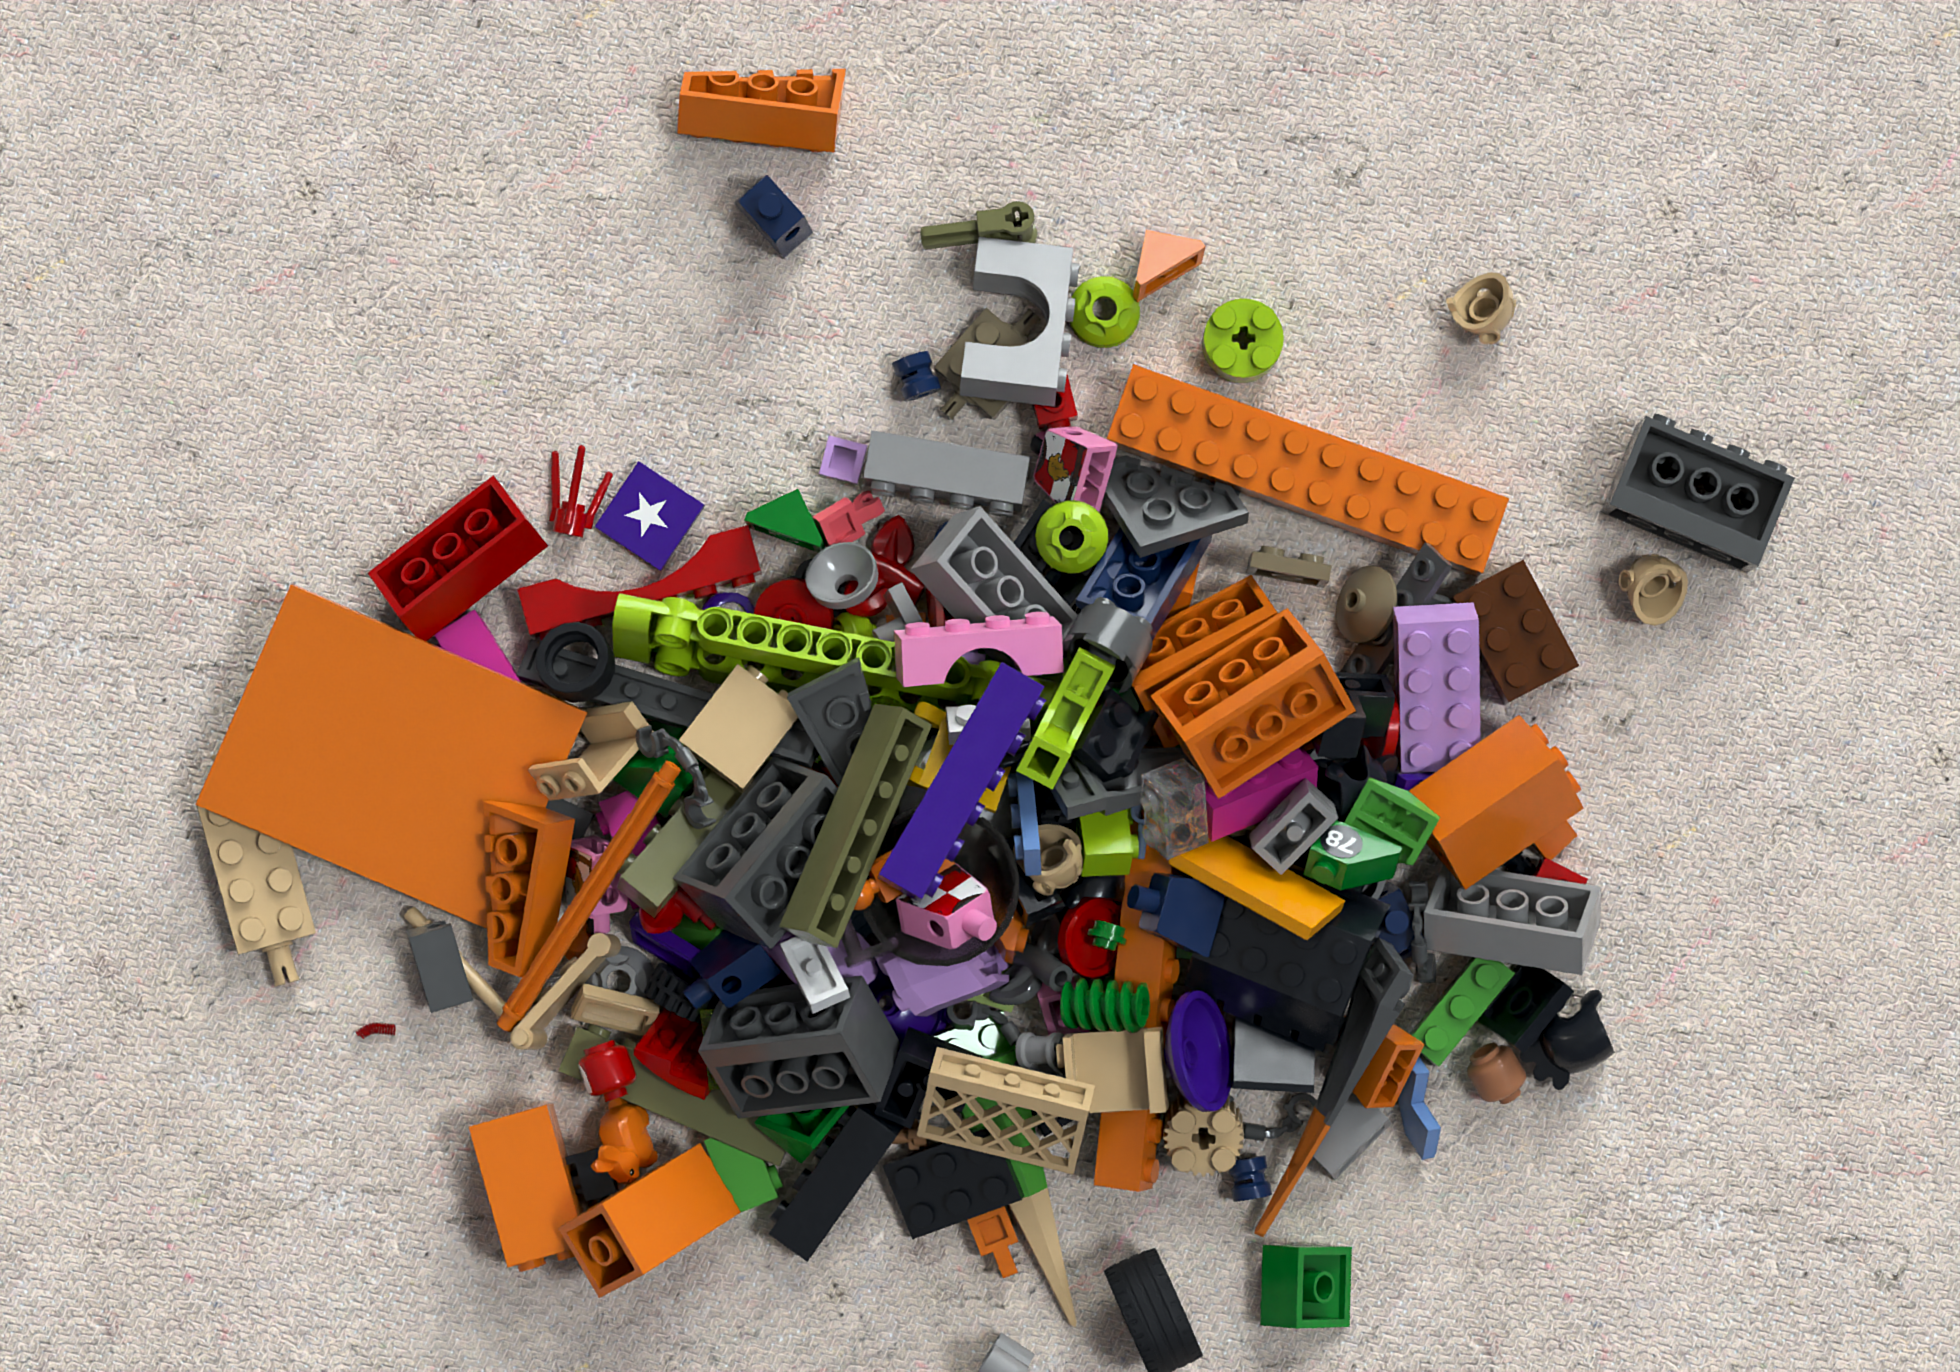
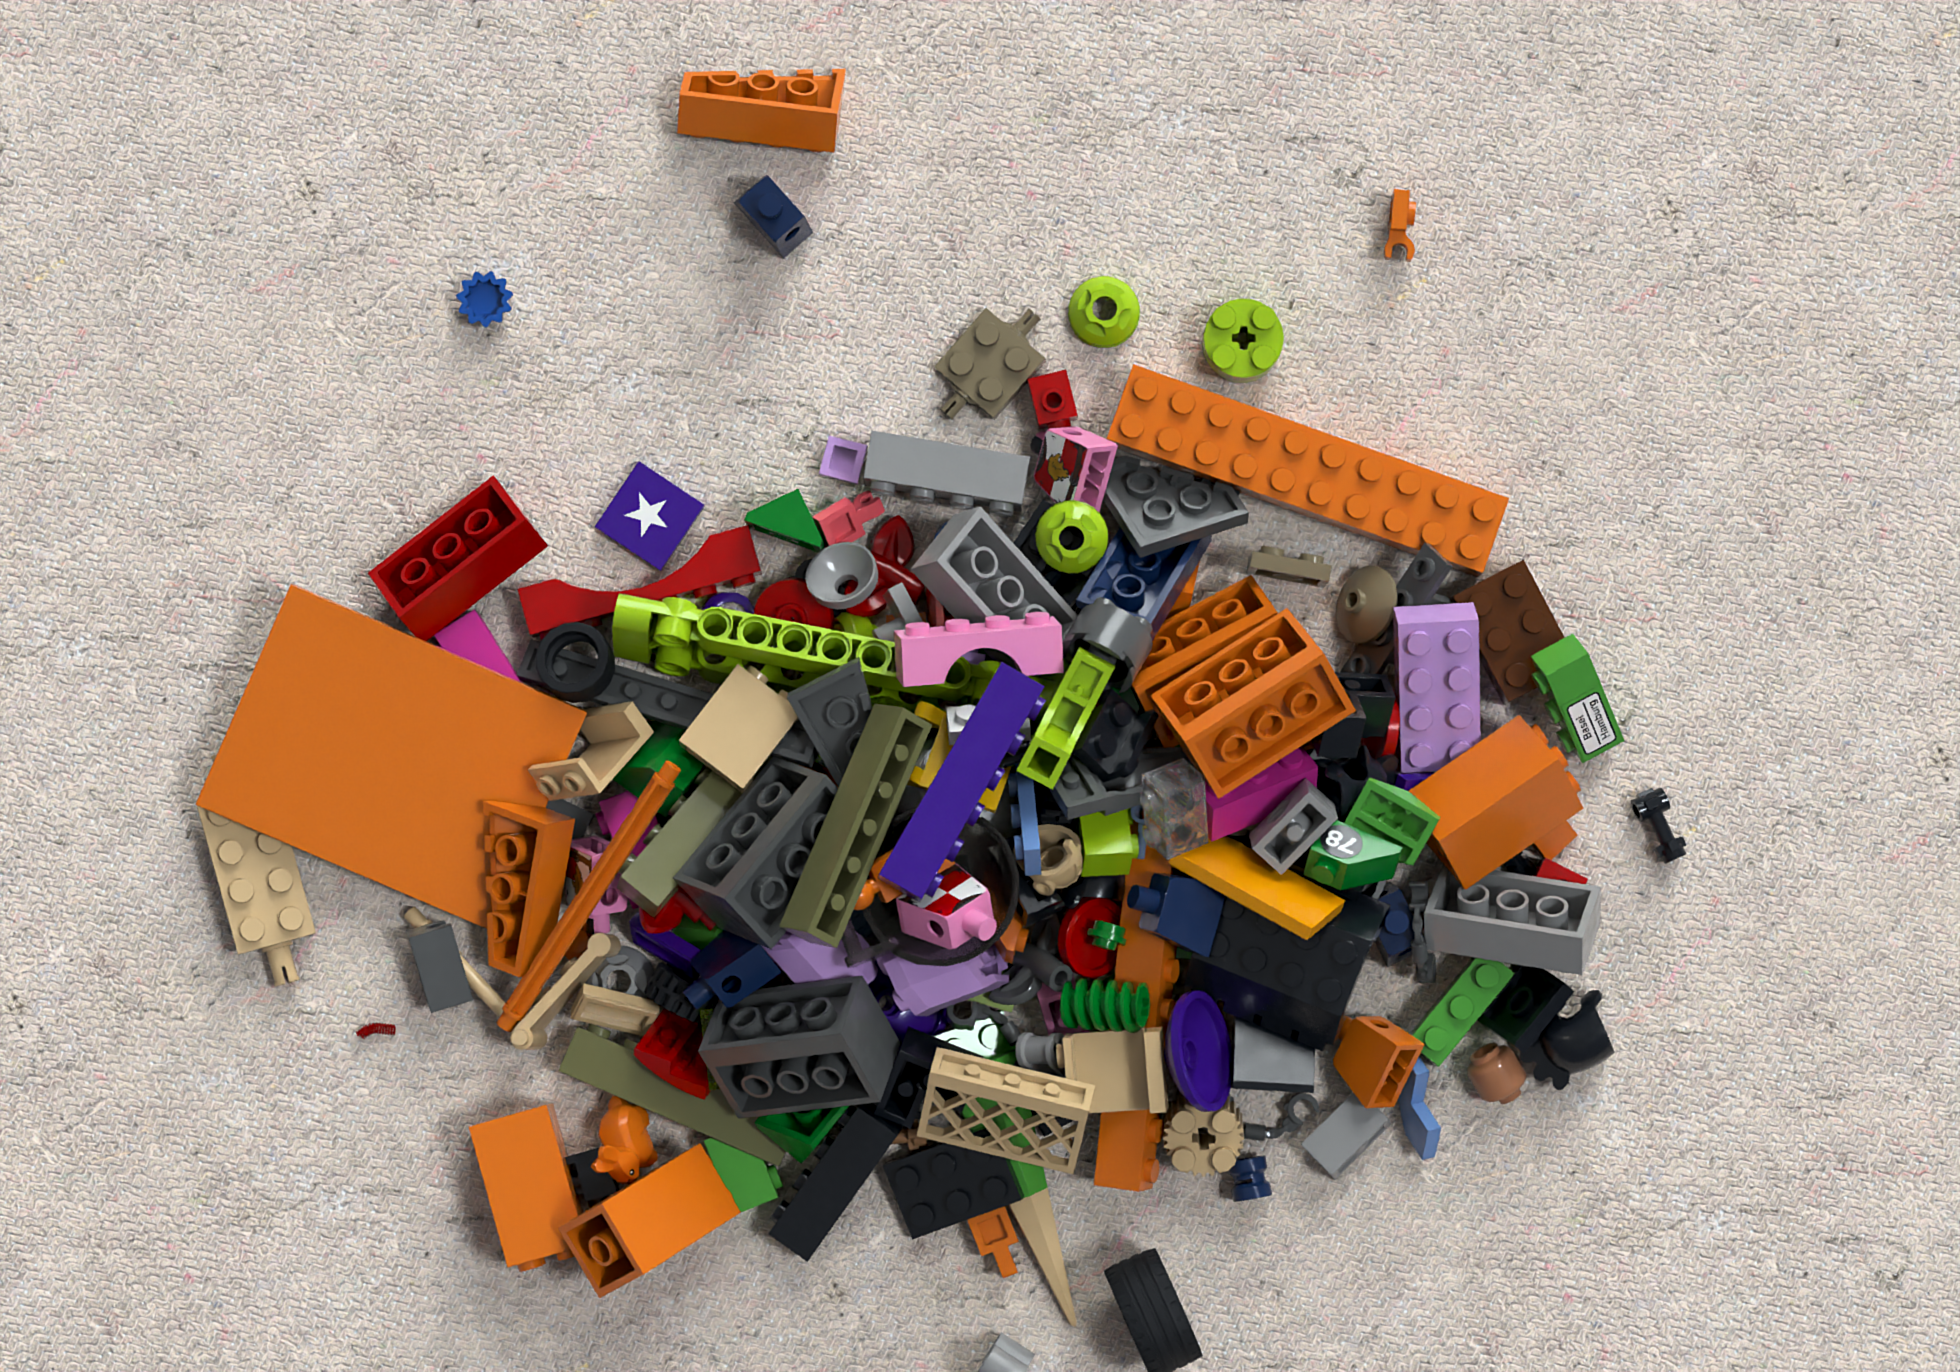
(484, 299): none -> blue piece
(571, 516): red plant -> none
(607, 1070): red head -> none
(656, 745): dark grey piece -> none
(815, 973): white plate -> none
(920, 384): dark blue wheel -> none
(989, 224): olive connector -> none
(1031, 370): arch -> none
(1164, 260): slope -> none
(1306, 1286): green slope -> none
(1368, 1020): dark grey plate -> none
(1401, 214): none -> orange plate
(1485, 311): tan helmet -> none
(1576, 699): none -> bright green brick
(1651, 805): none -> black bar
(1652, 588): tan helmet -> none
(1680, 513): dark grey brick -> none

